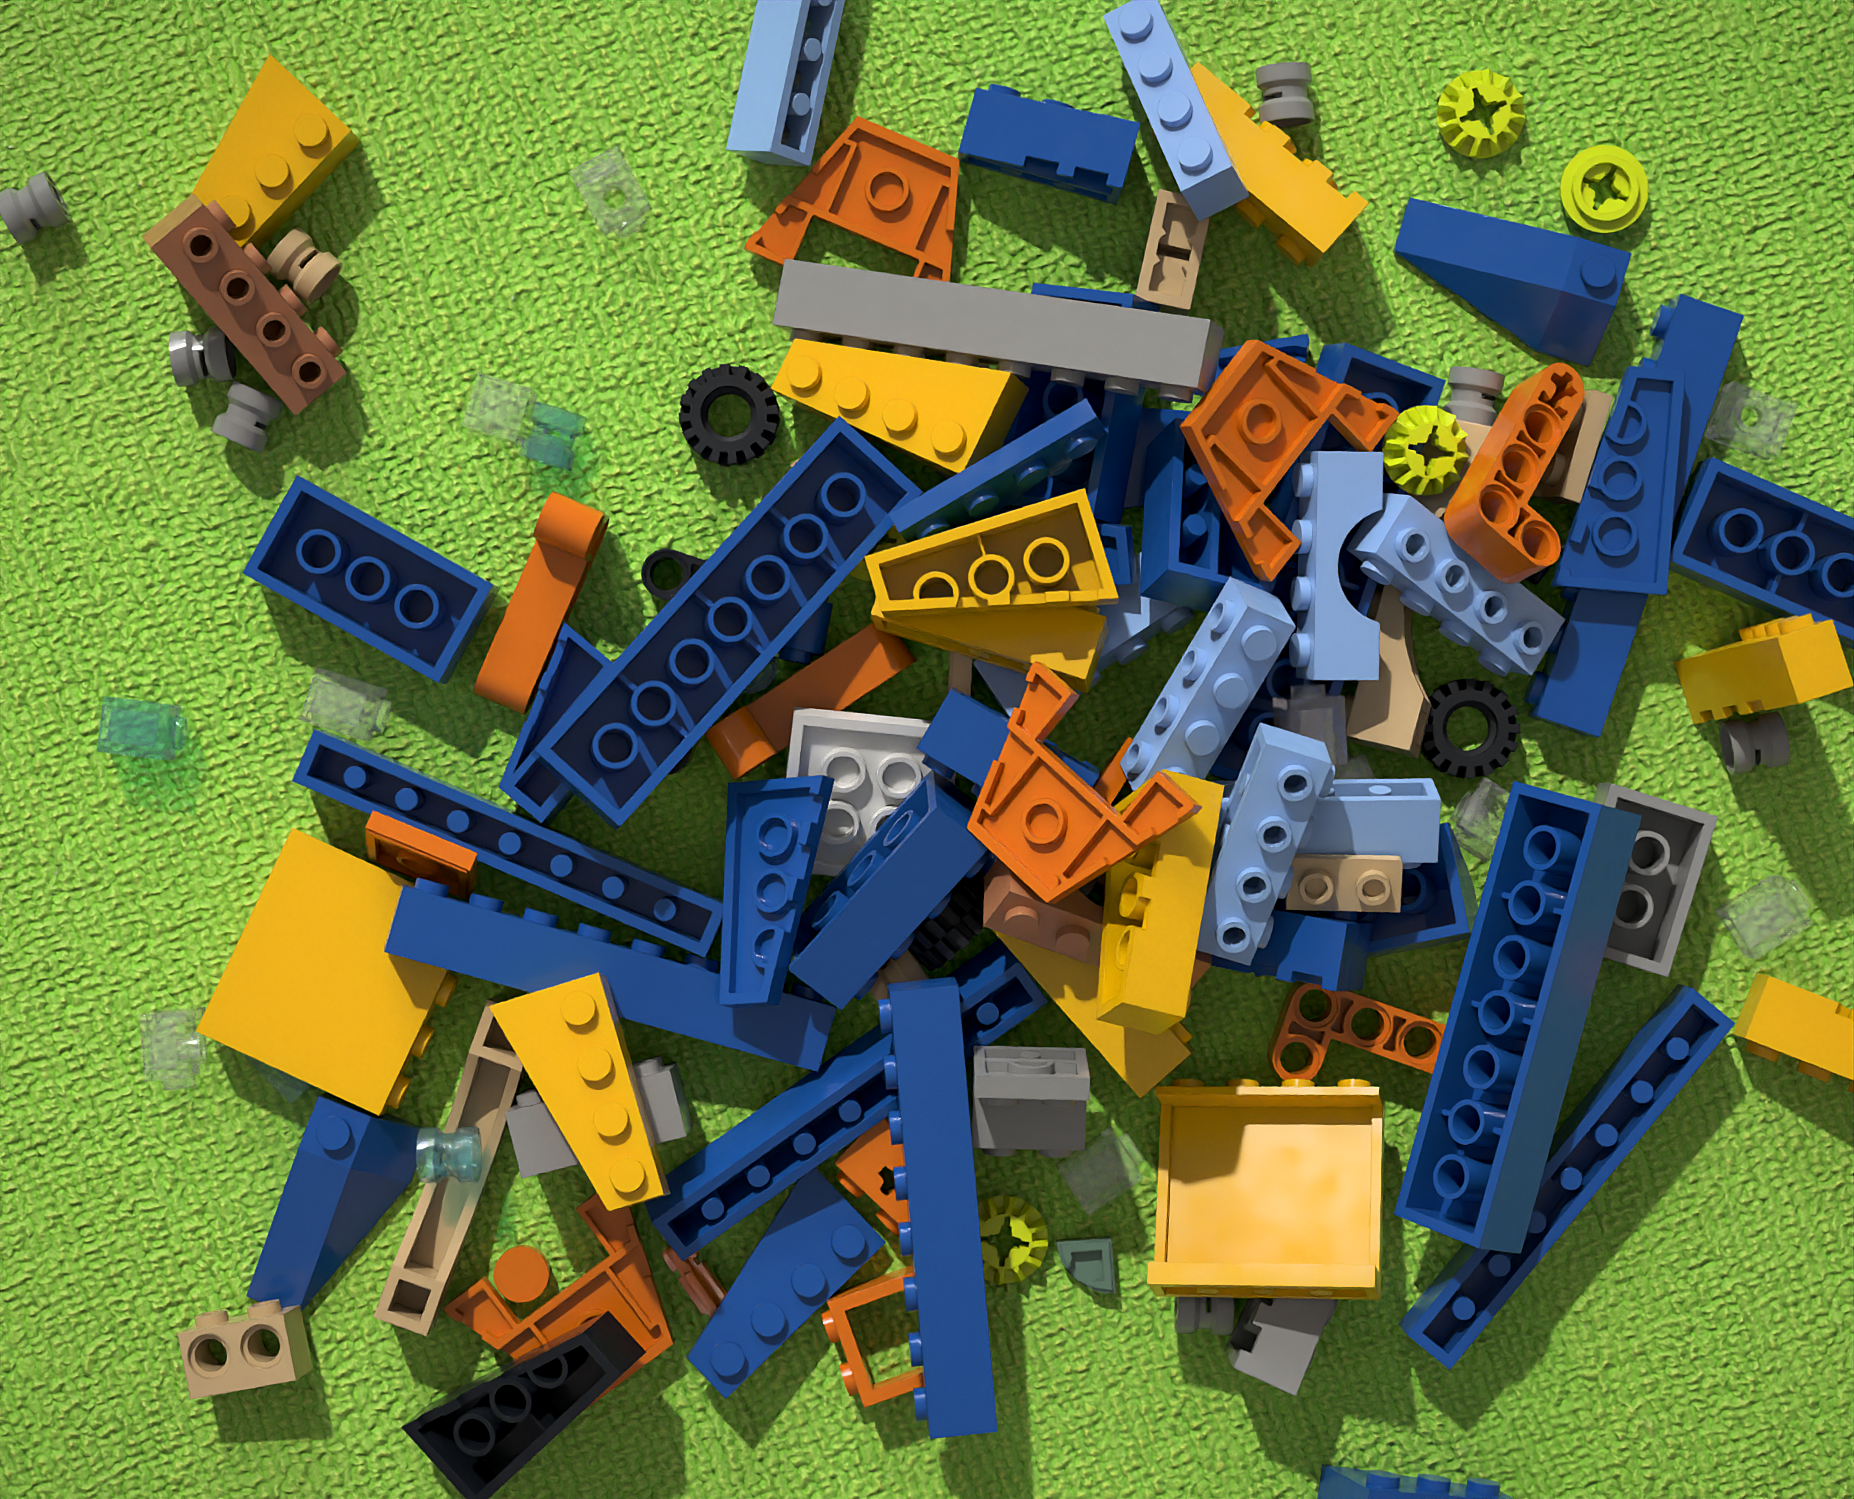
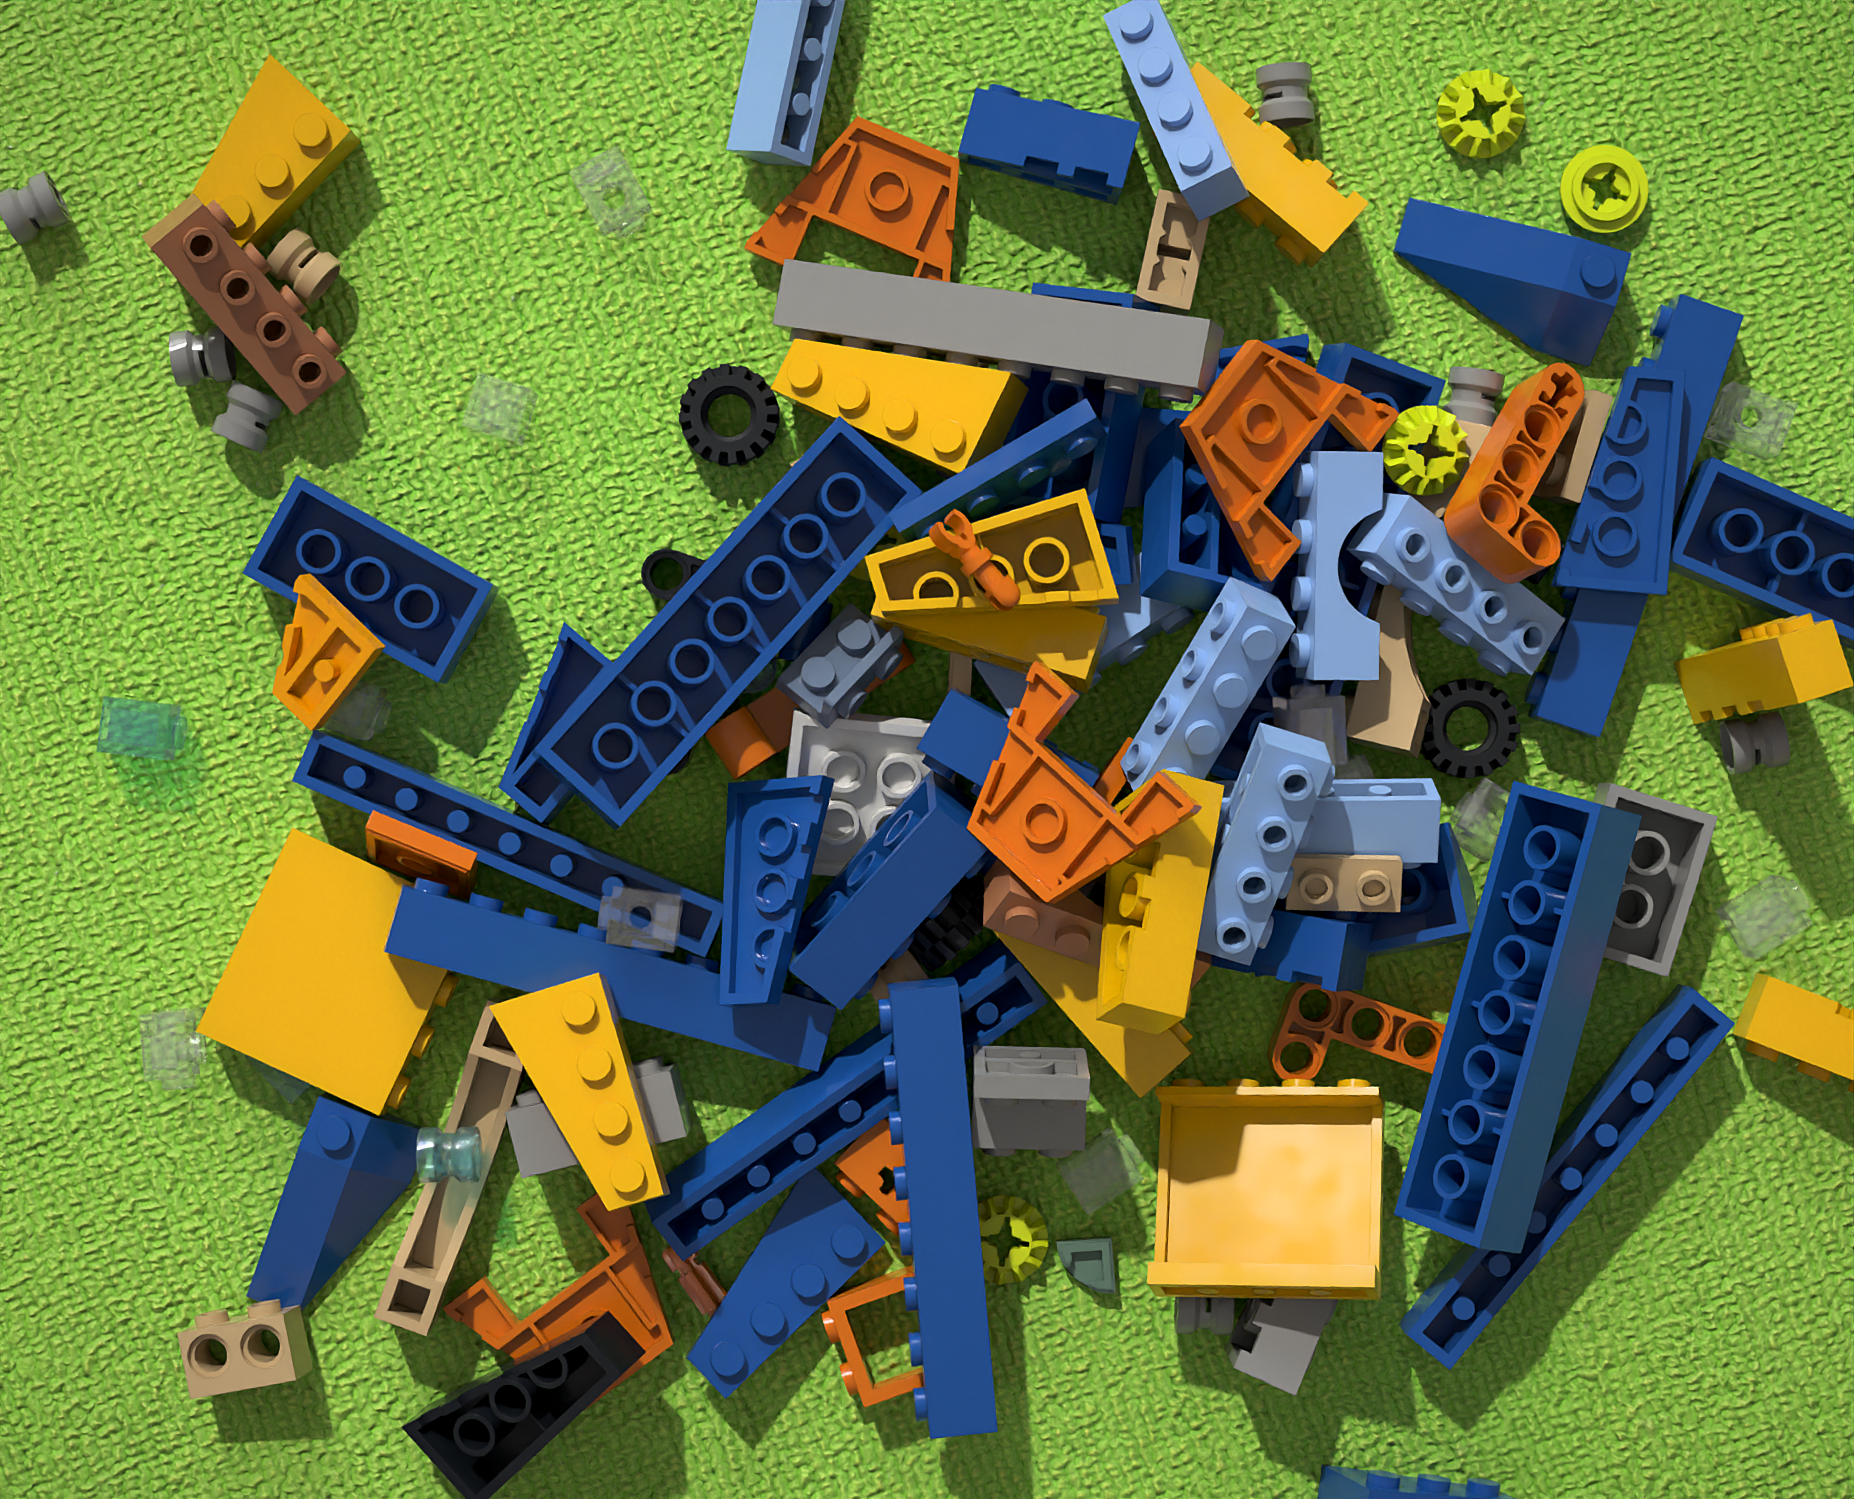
(322, 654): none -> light orange wing
(522, 1273): orange tile -> none
(542, 601): orange beam -> none
(548, 448): clear light blue wheel -> none
(665, 922): none -> clear brick
(840, 665): none -> sand blue bracket
(1000, 590): none -> orange piece

